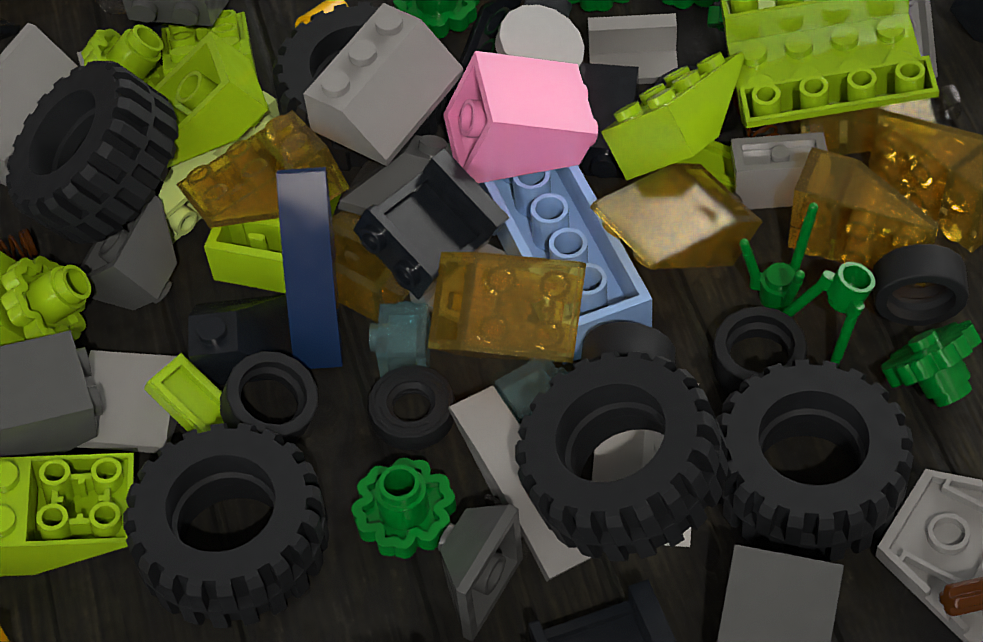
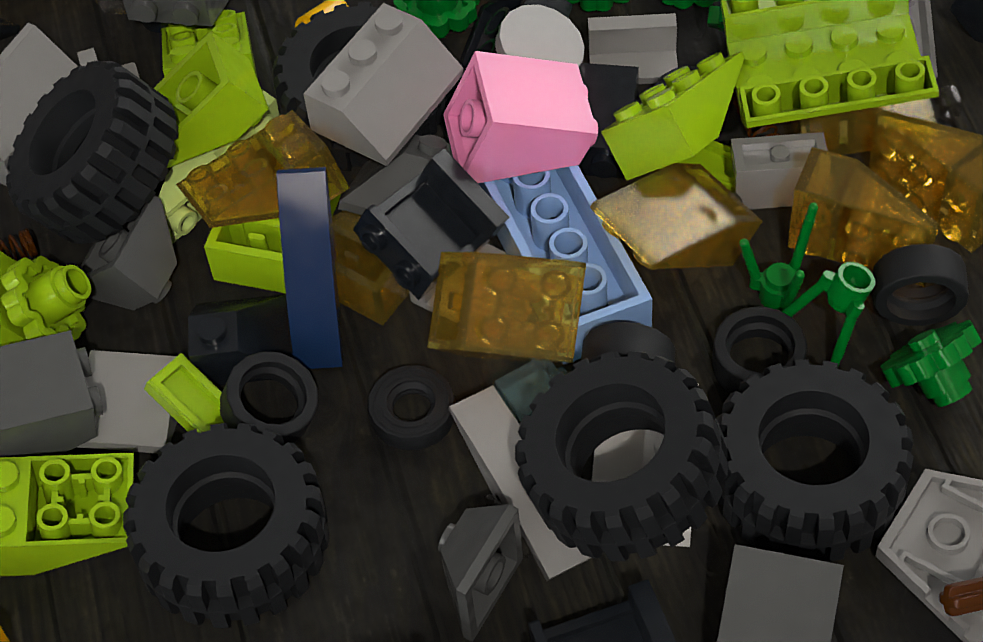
(135, 50): lime plant -> none
(401, 336): clear light blue brick -> none
(403, 507): green plant -> none

